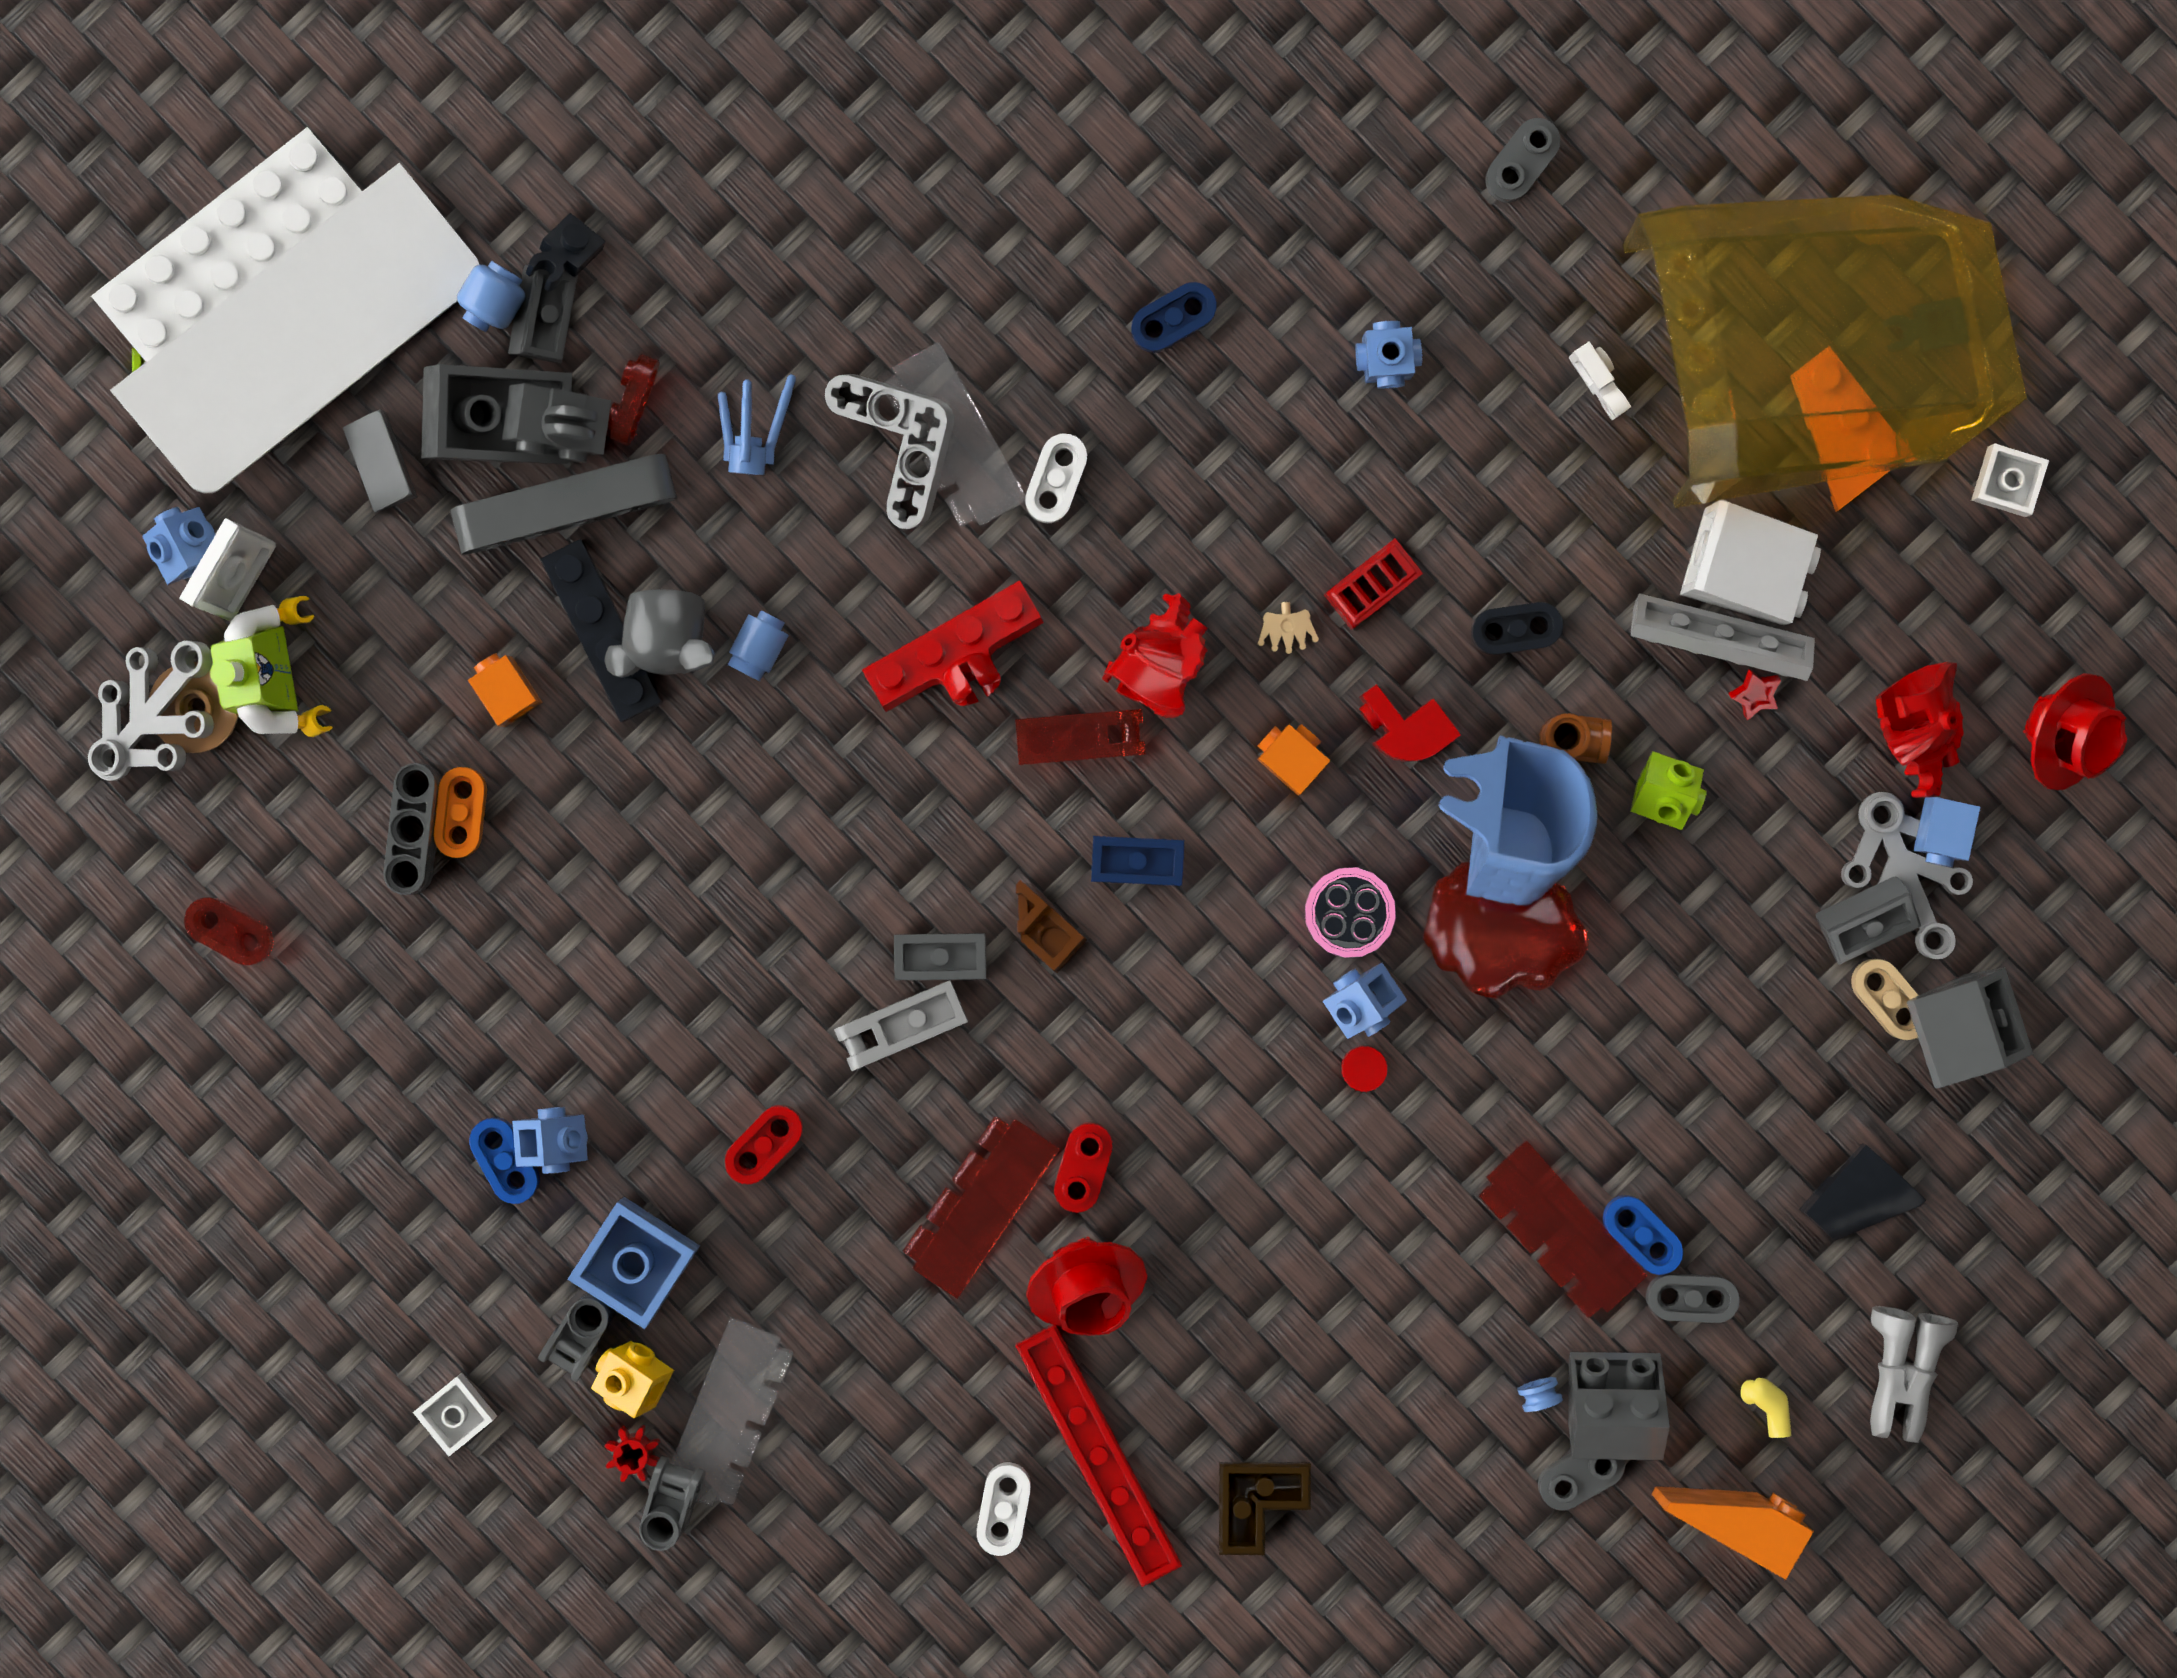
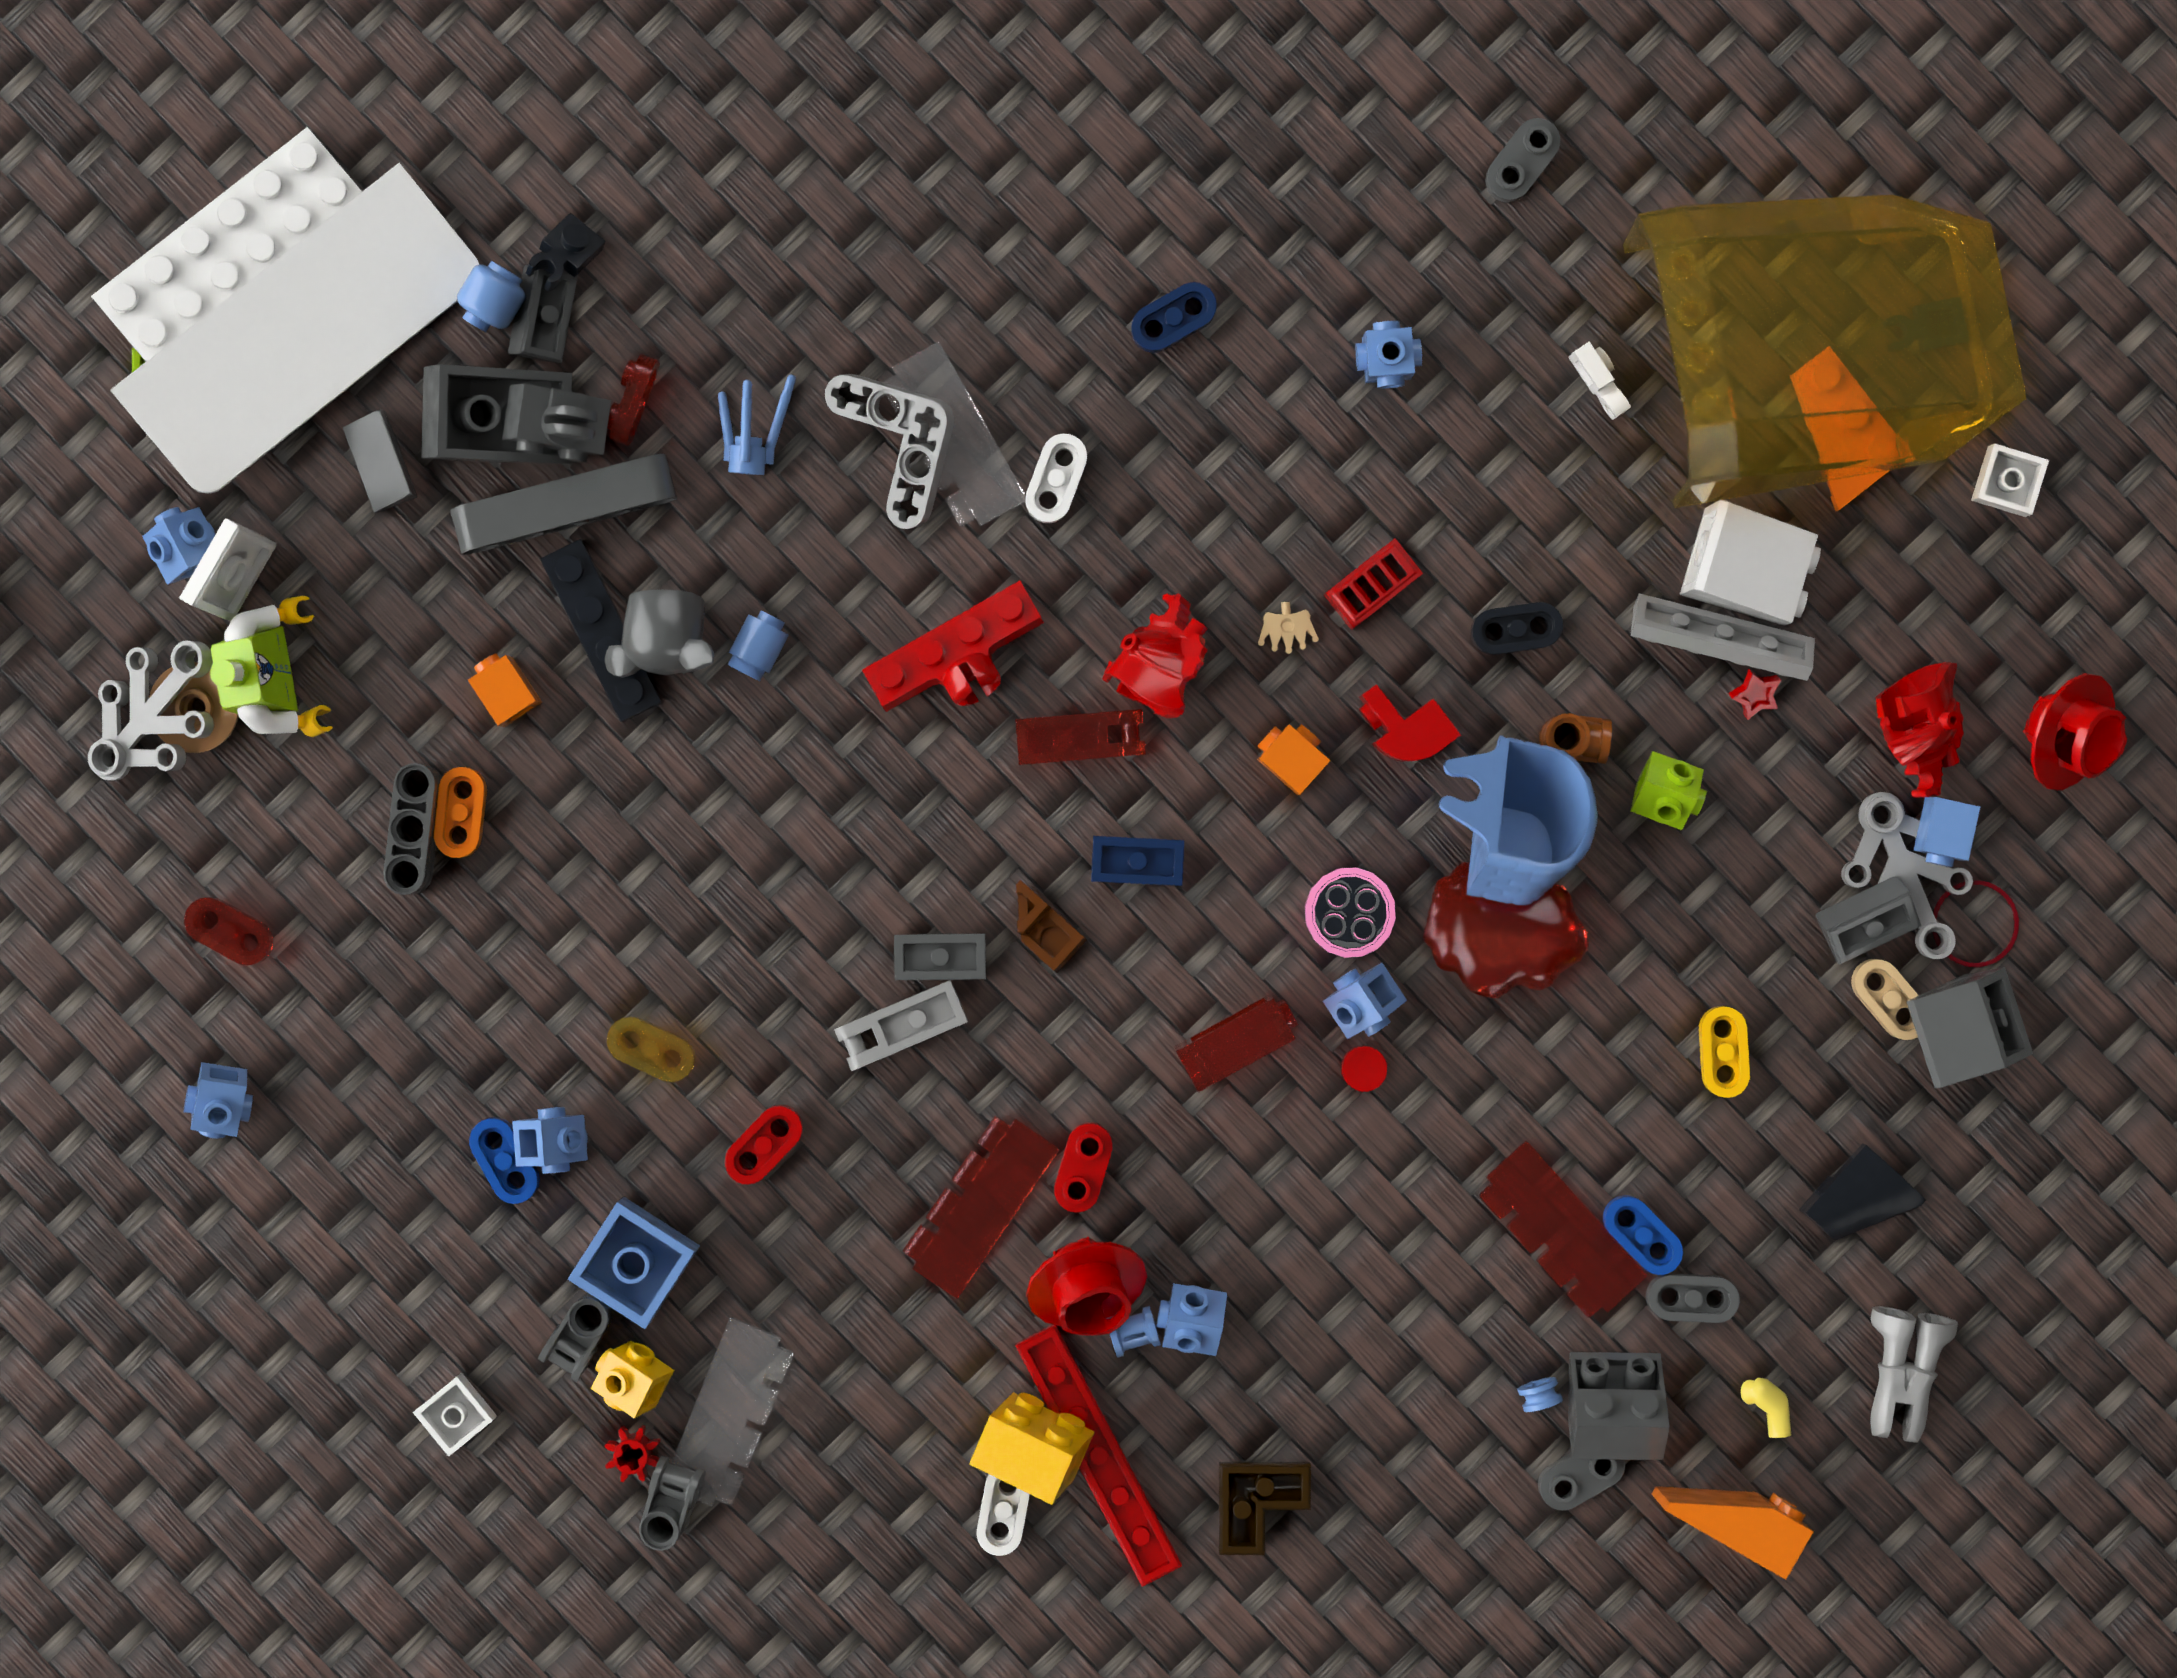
(218, 1101): none -> medium blue brick
(651, 1050): none -> clear yellow plate
(1032, 1446): none -> yellow brick
(1135, 1332): none -> medium blue bush
(1192, 1319): none -> medium blue brick
(1237, 1041): none -> clear red window
(1725, 1050): none -> yellow plate
(2015, 930): none -> dark red piece

